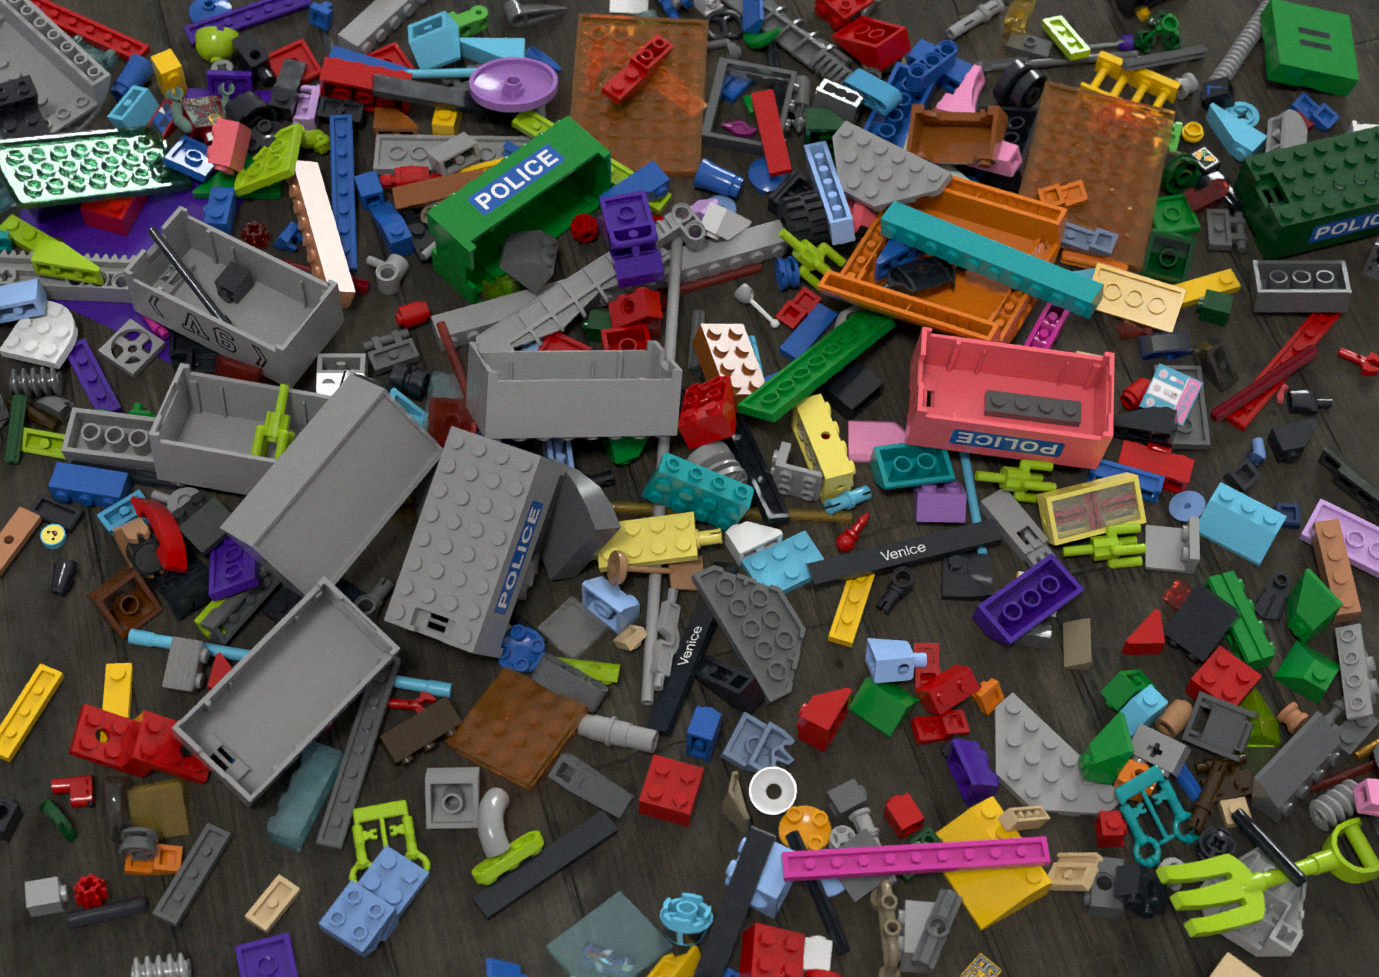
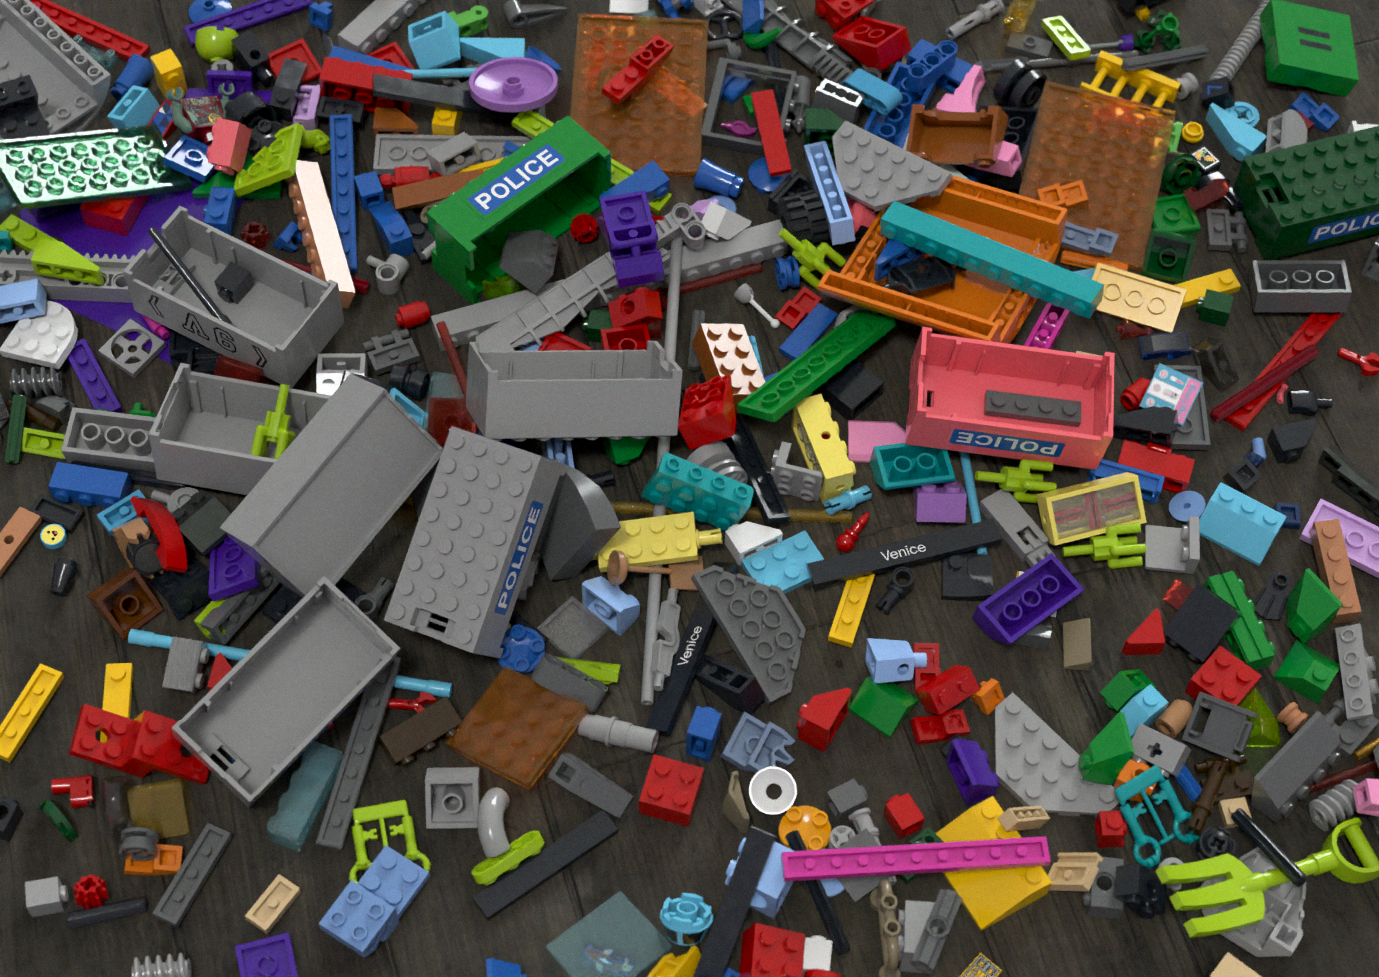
(630, 637): tan plate -> none

